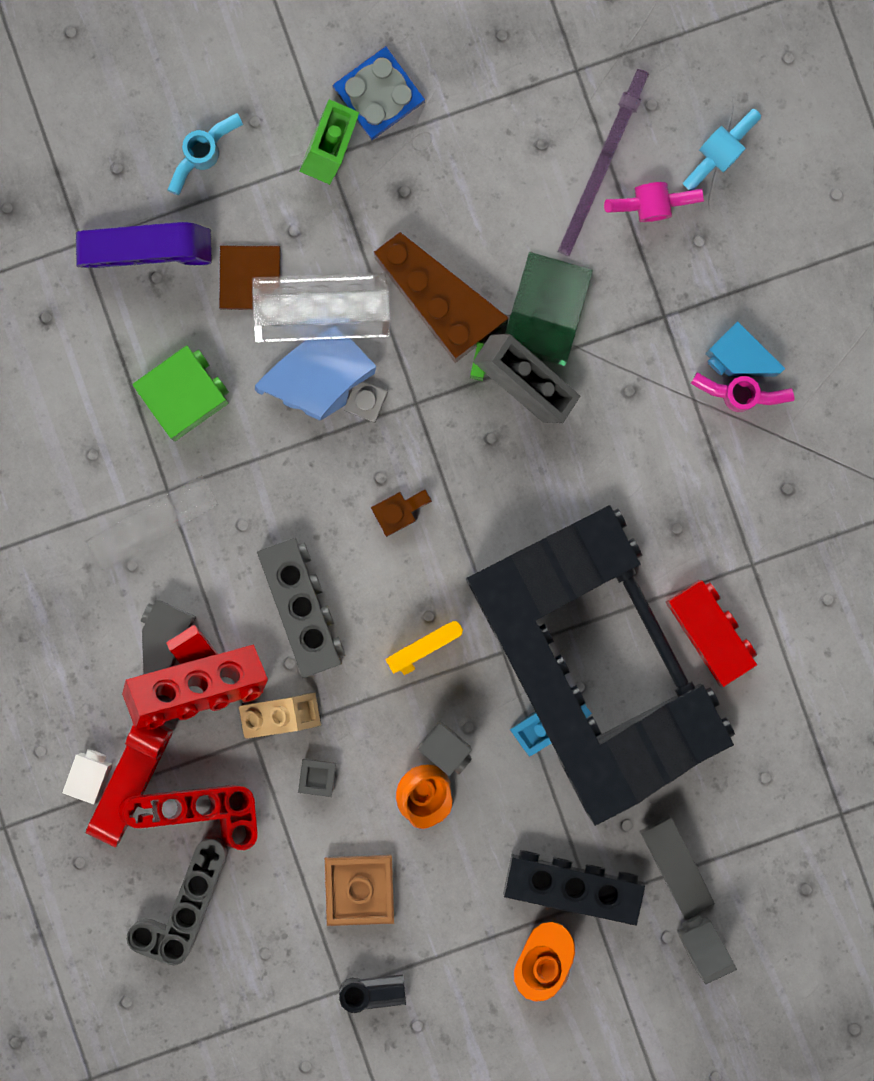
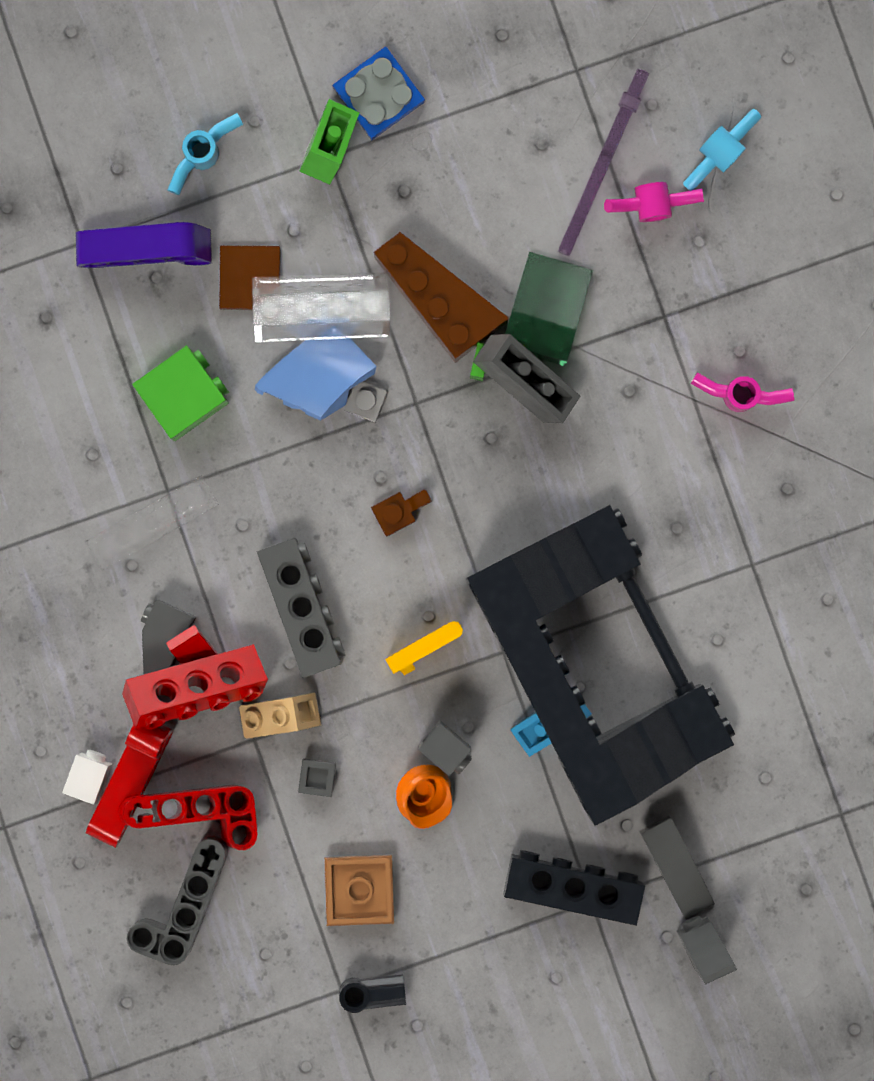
(544, 962): orange piece -> none
(712, 632): red brick -> none
(742, 355): dark azure slope -> none

